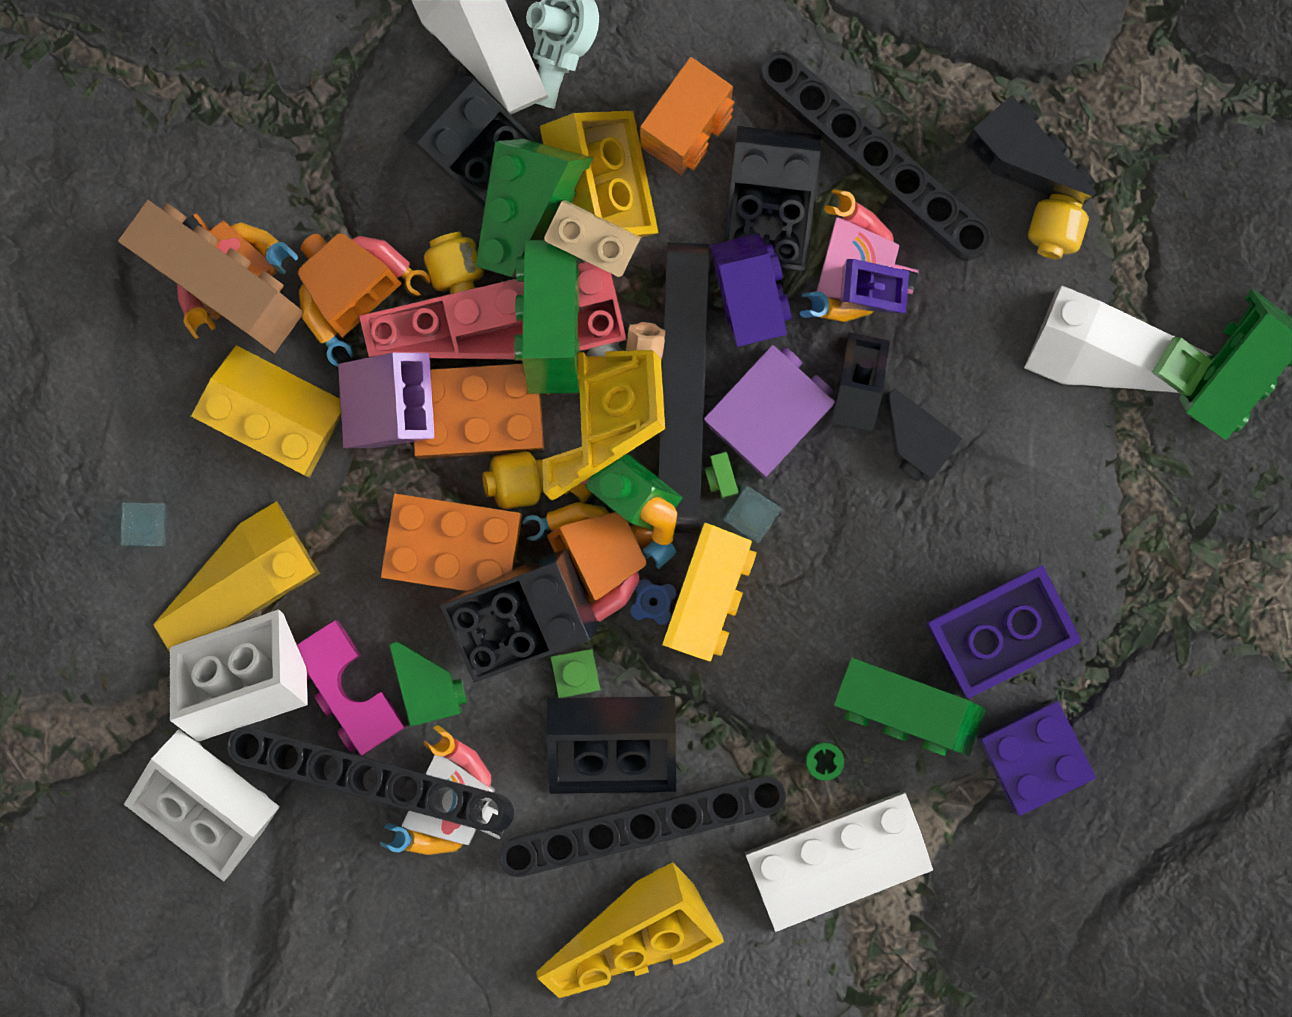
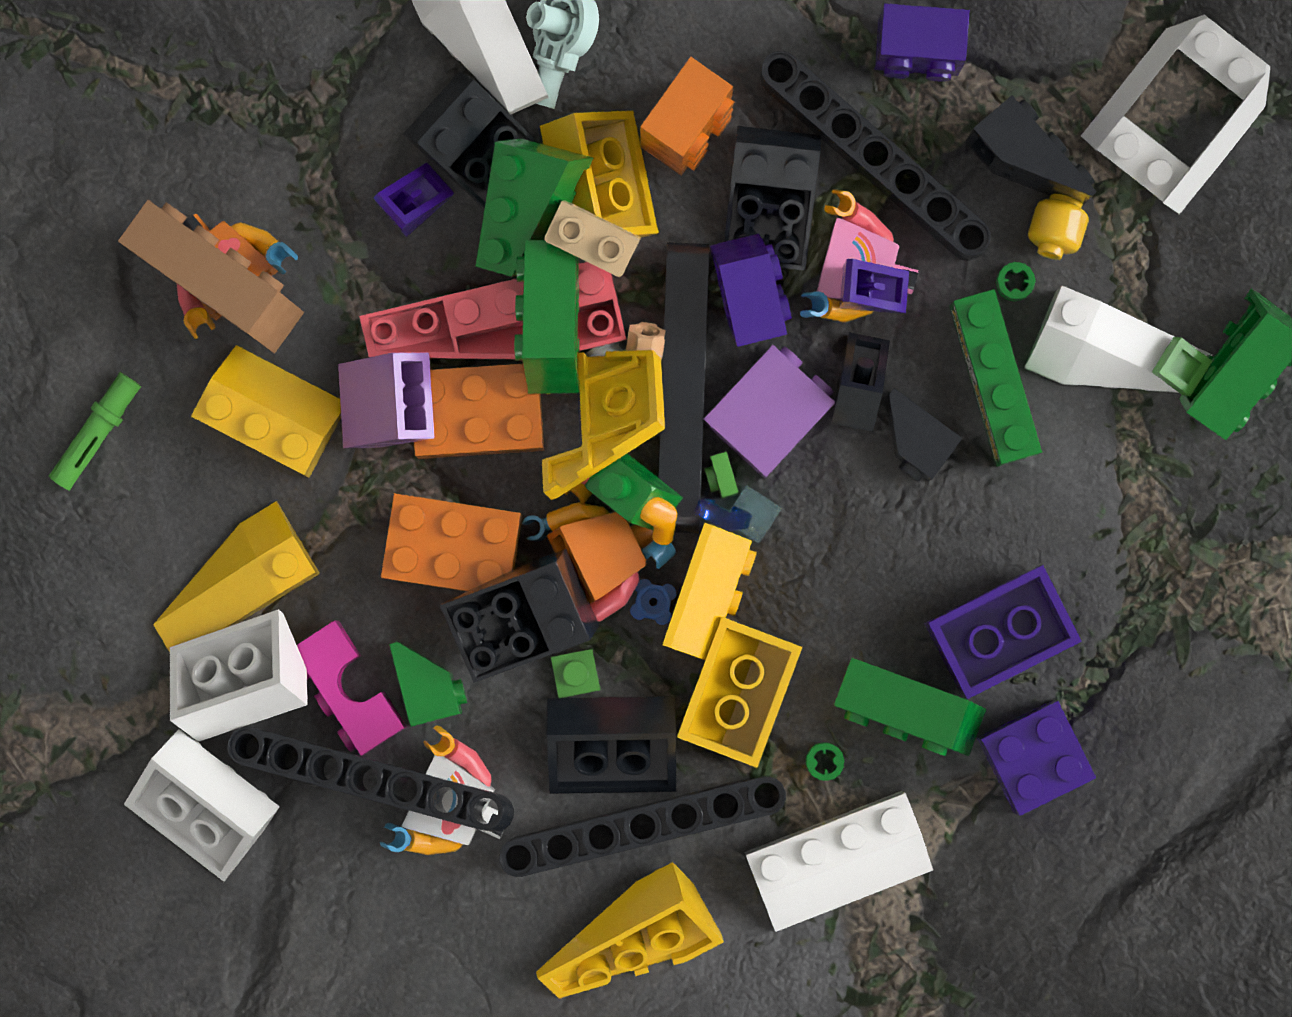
(90, 437): none -> bright green pin
(143, 524): clear light blue plate -> none
(346, 282): orange torso -> none
(413, 198): none -> dark purple slope
(452, 263): yellow head -> none
(514, 480): yellow head -> none
(728, 520): none -> clear blue tile
(739, 692): none -> yellow slope
(921, 41): none -> dark purple brick
(995, 378): none -> green brick
(1015, 268): none -> green bush
(1146, 158): none -> white wedge

